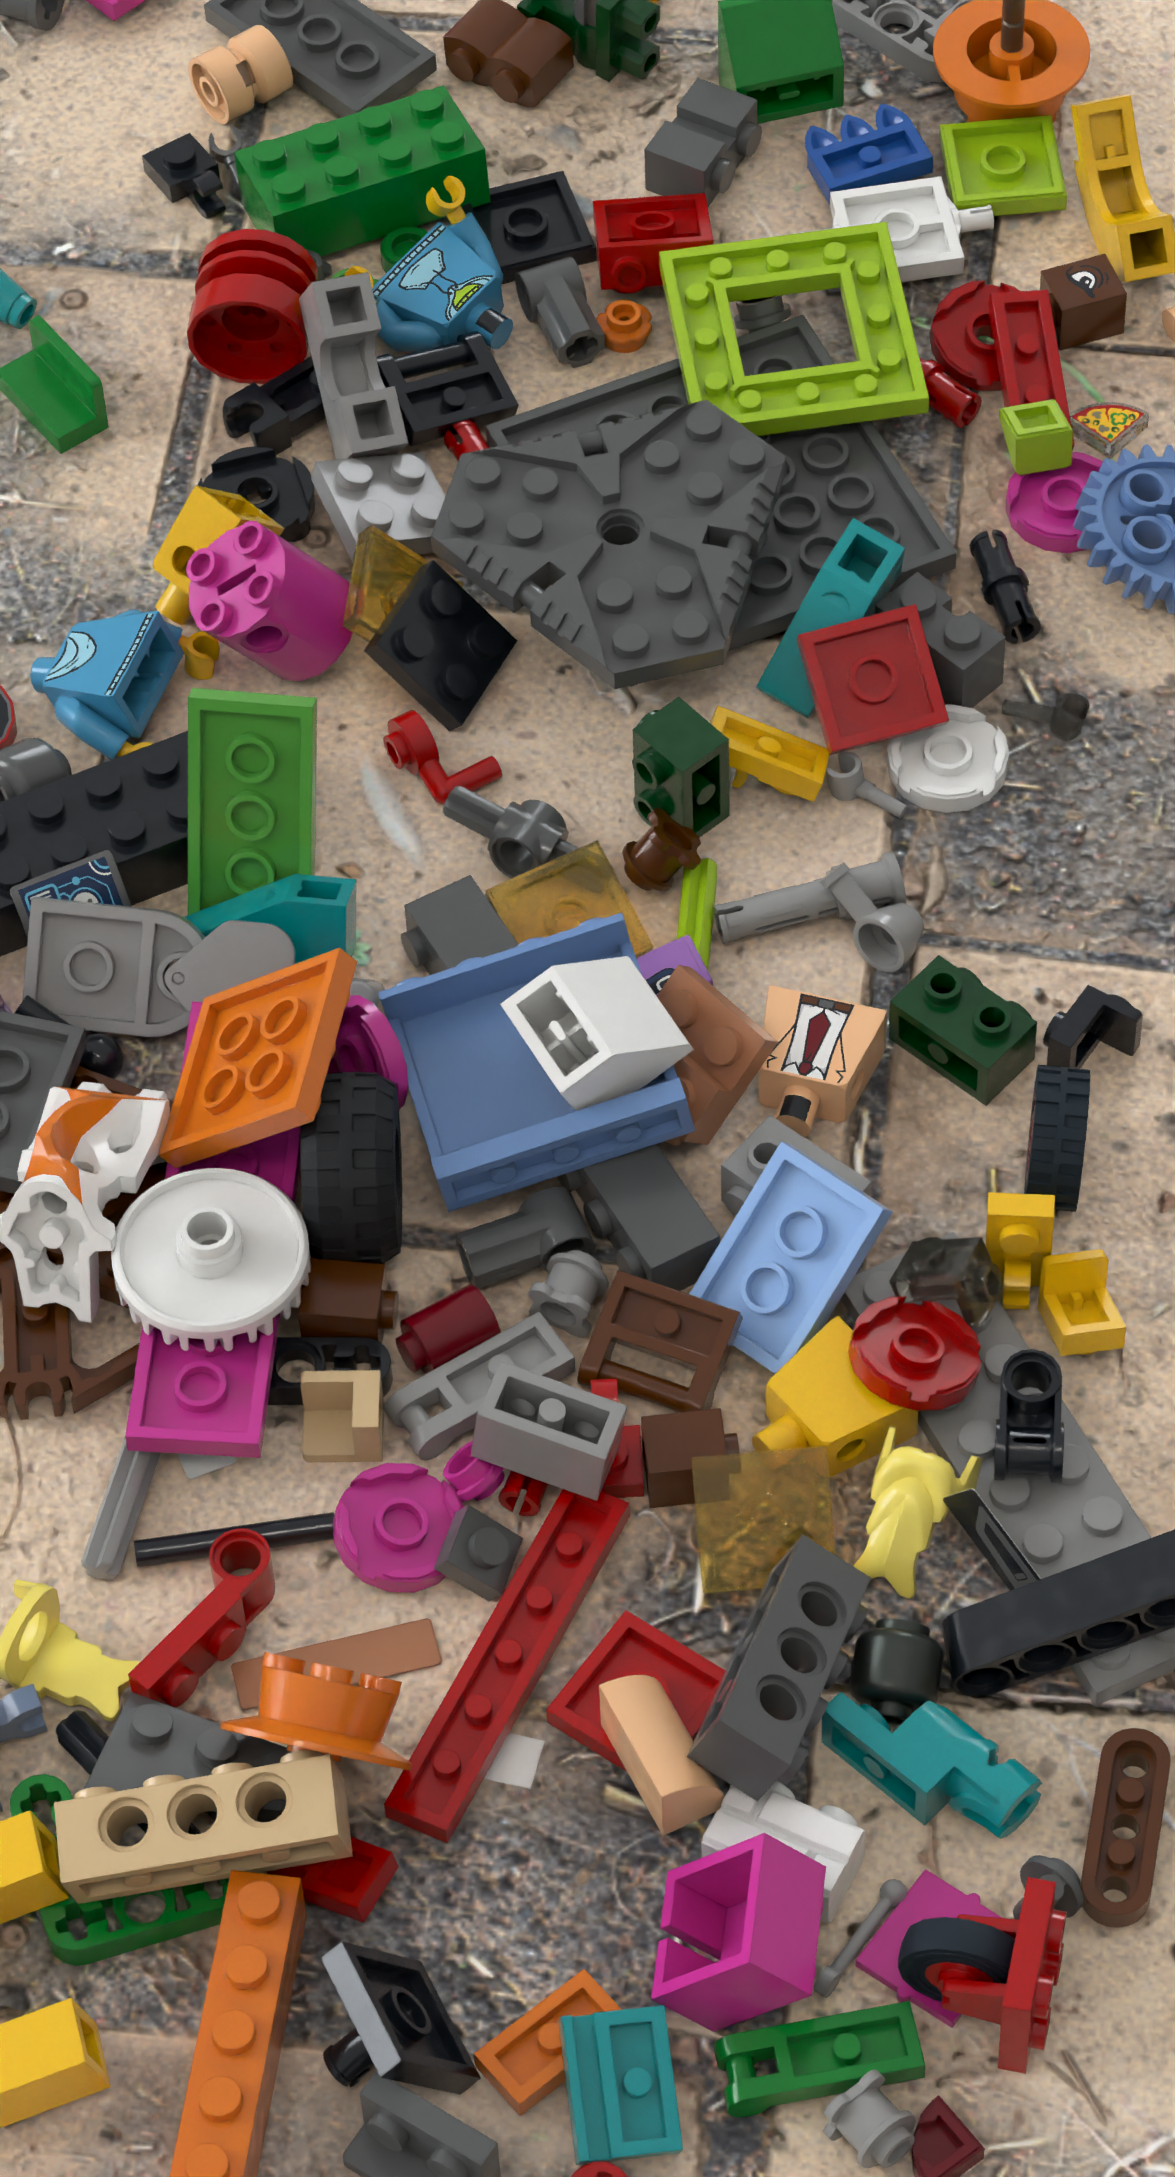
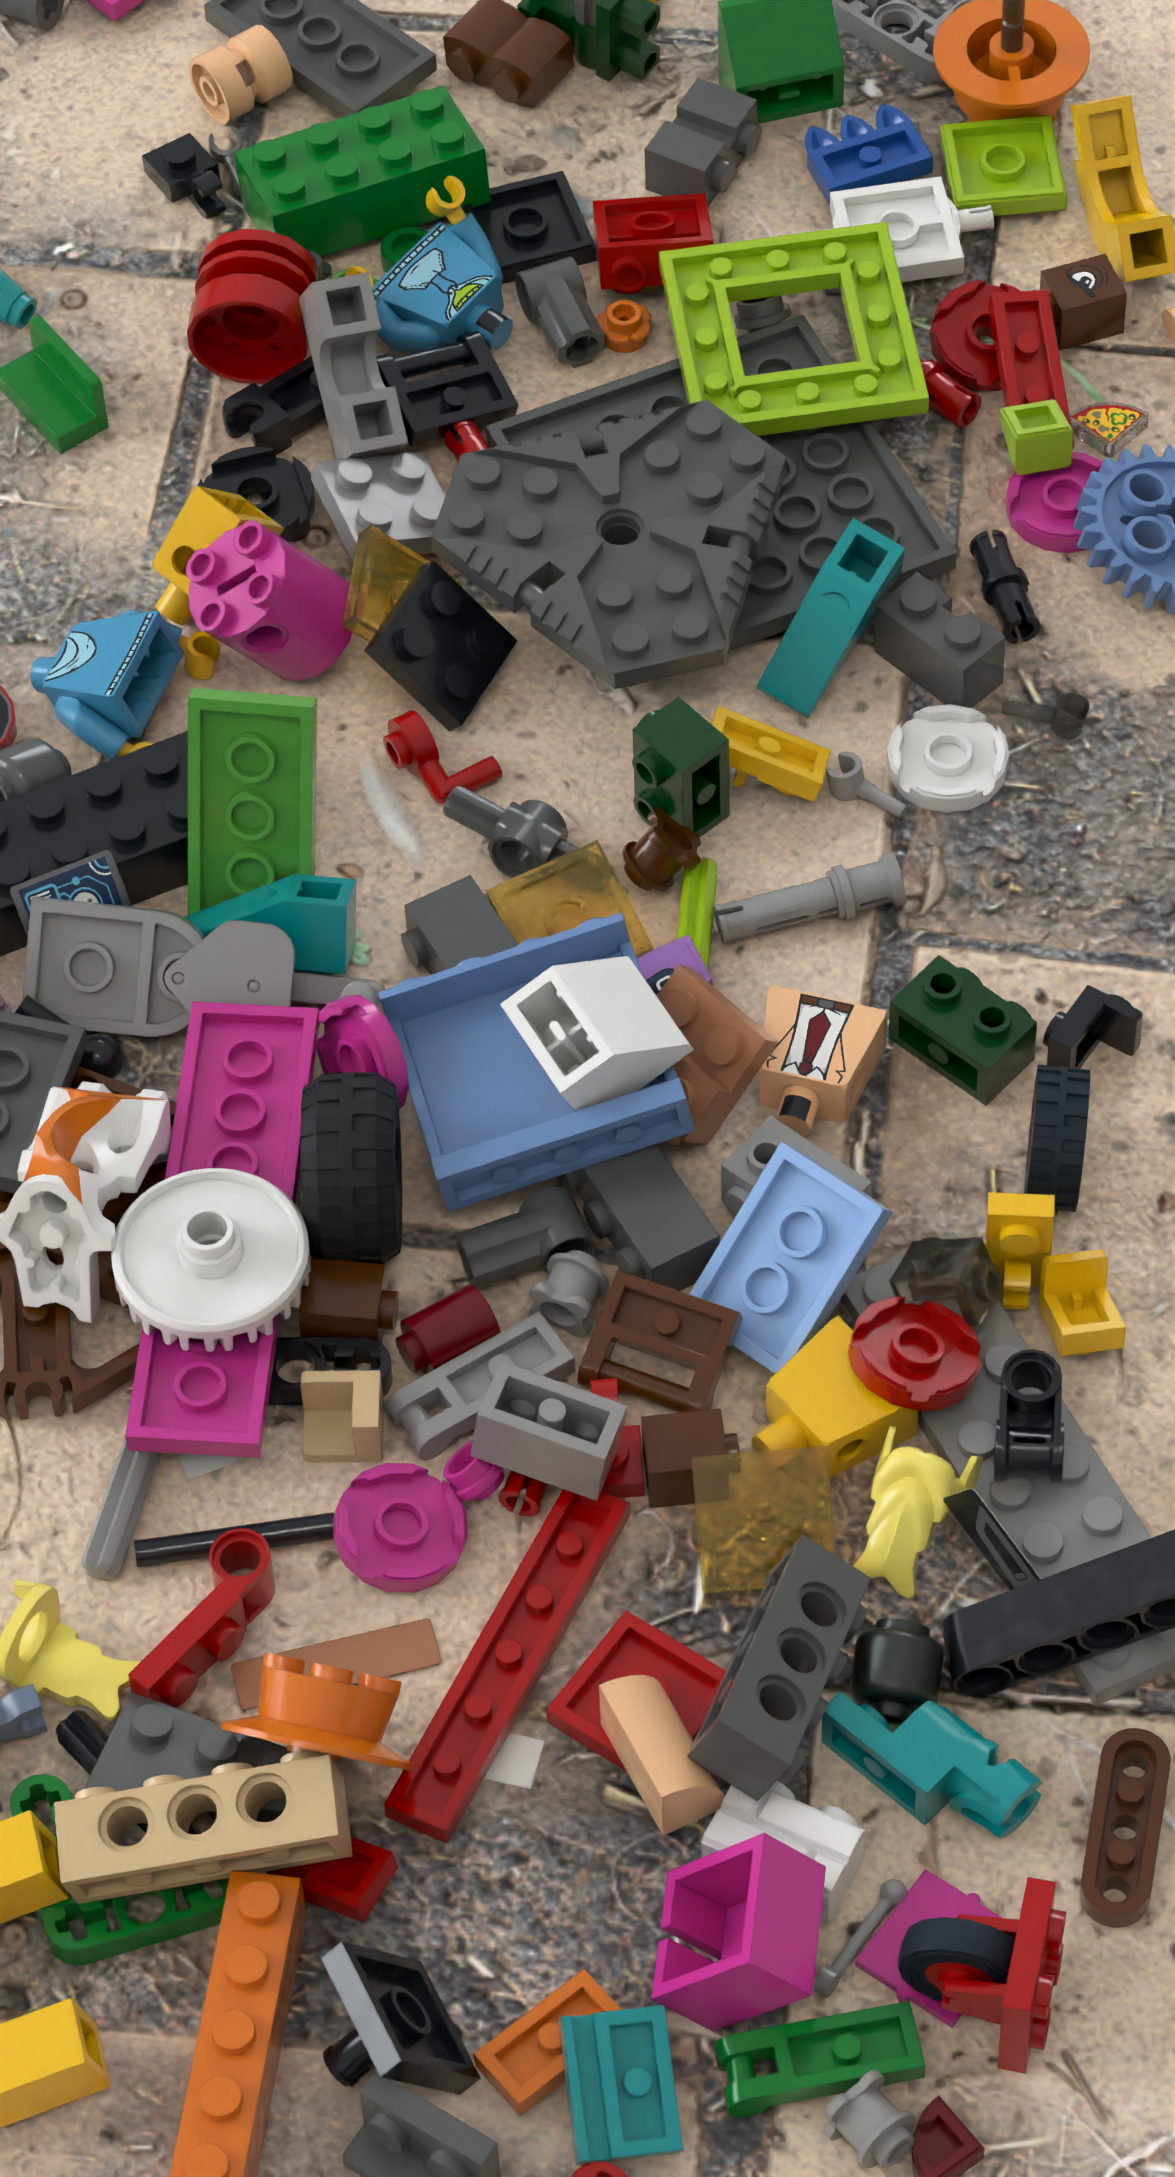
(258, 1058): orange plate -> none
(478, 1553): dark grey plate -> none
(872, 679): red plate -> none
(882, 935): light grey bar -> none
(1068, 1890): dark grey plate -> none

